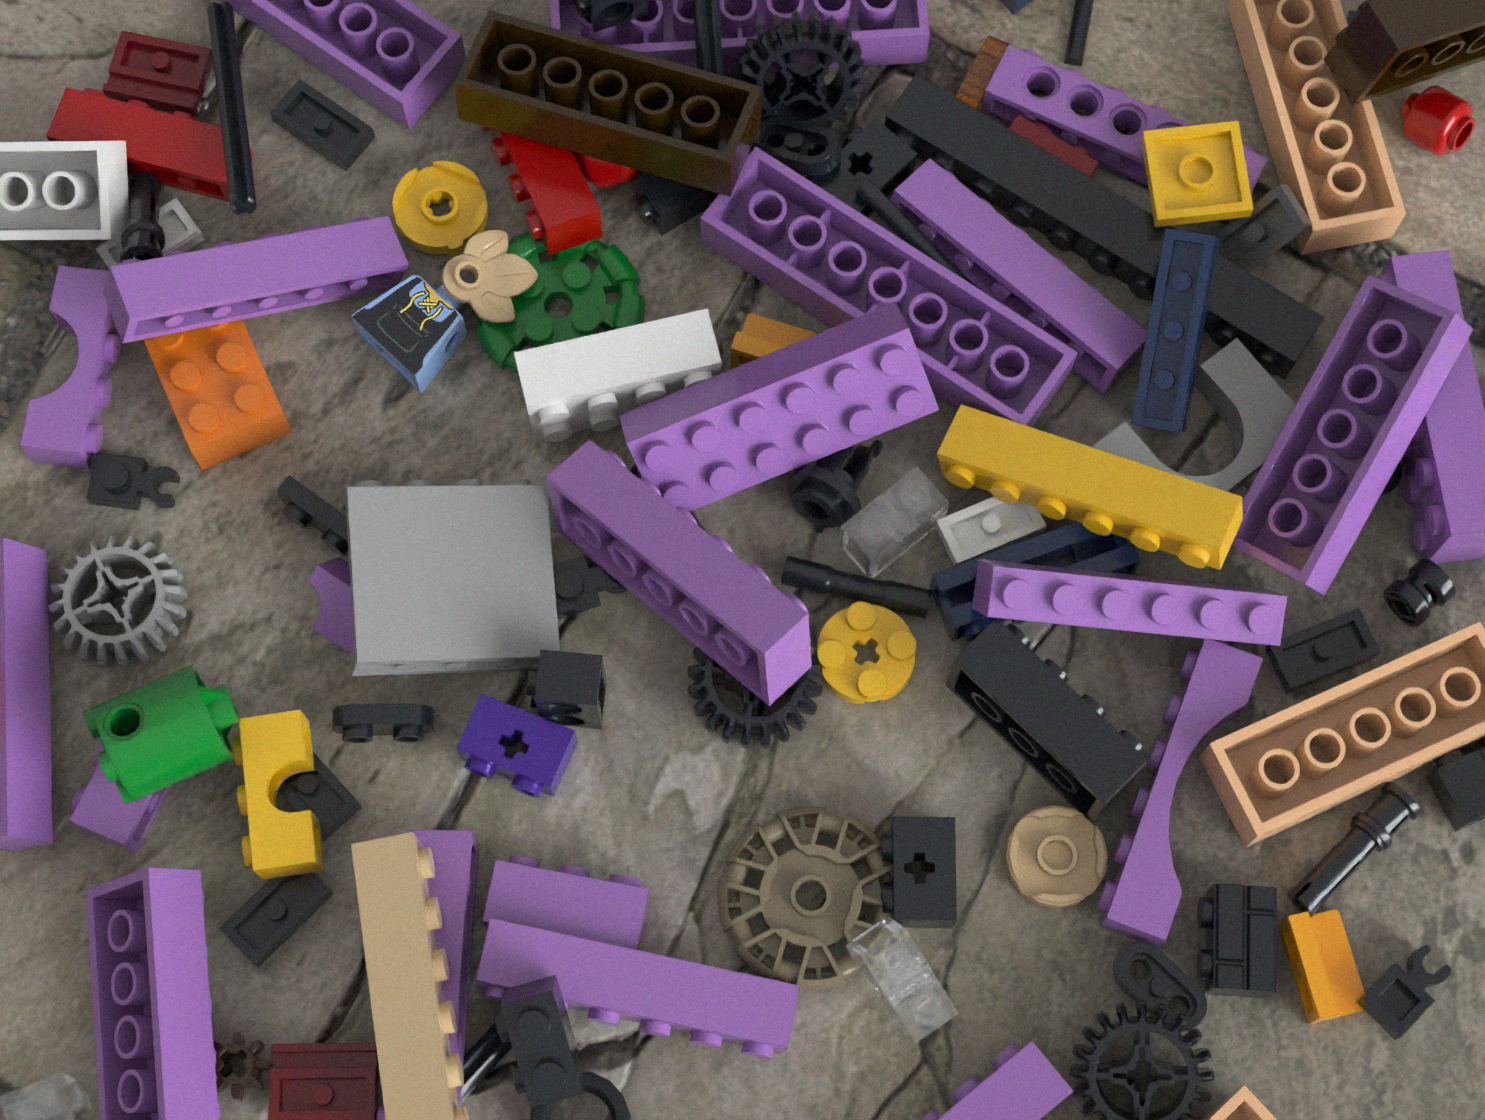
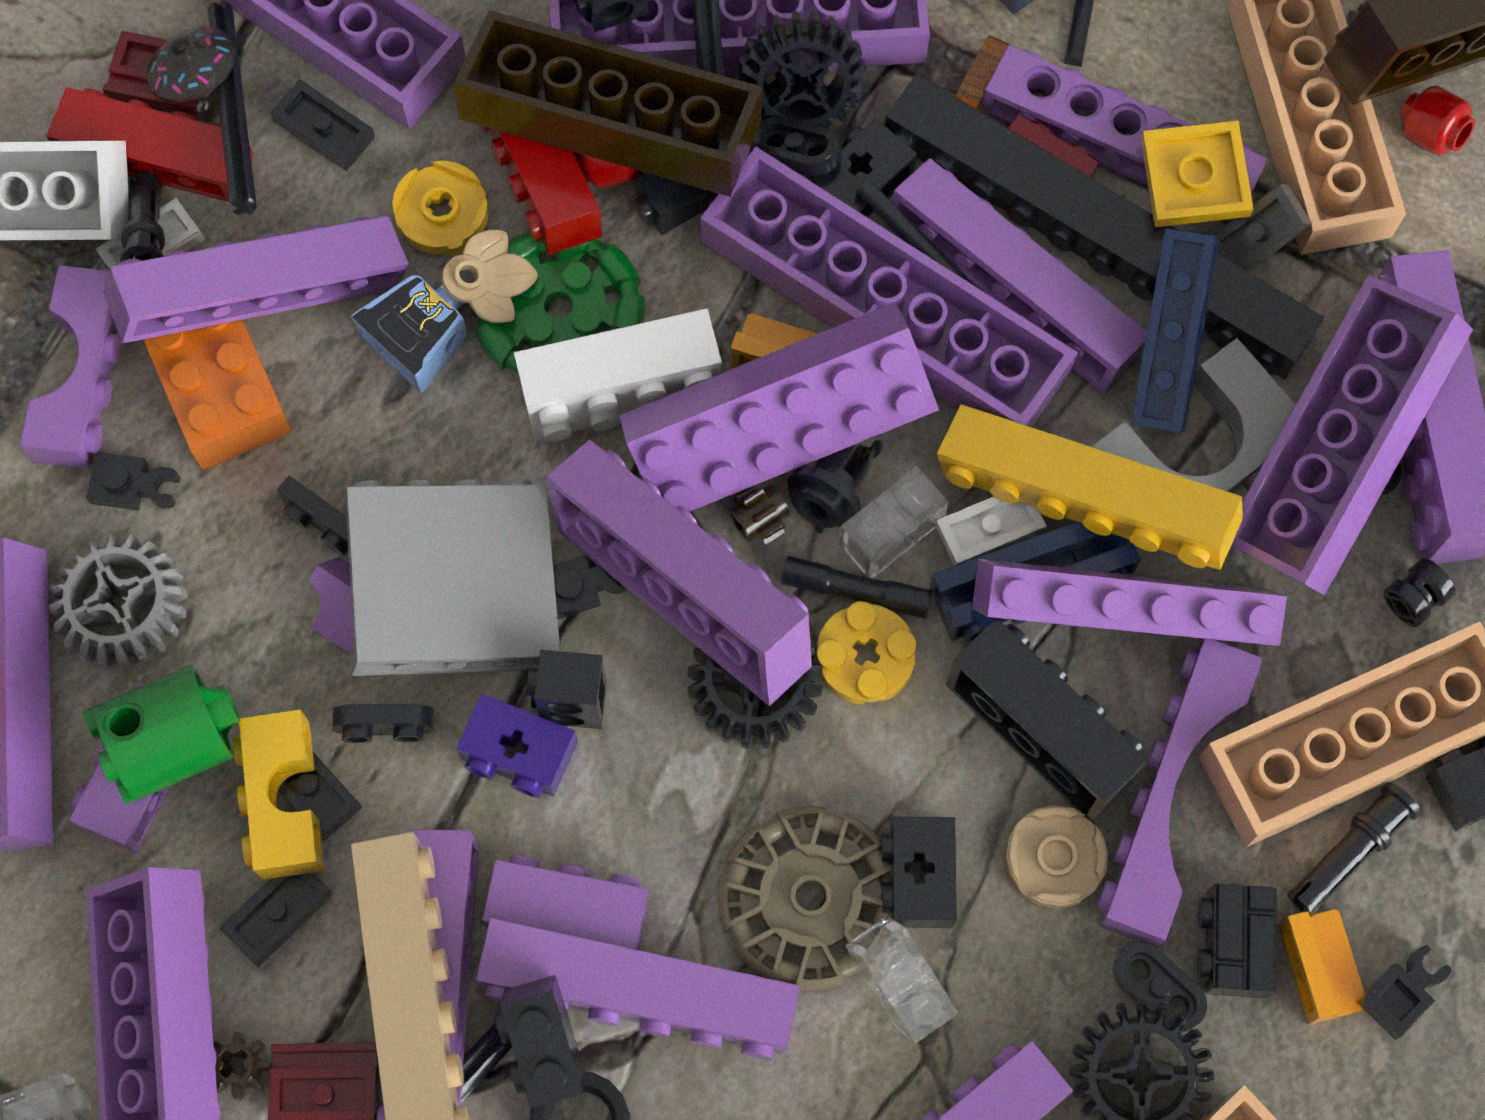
(190, 64): none -> clear smoke dish
(759, 513): none -> dark brown gear
(1323, 650): black plate -> none

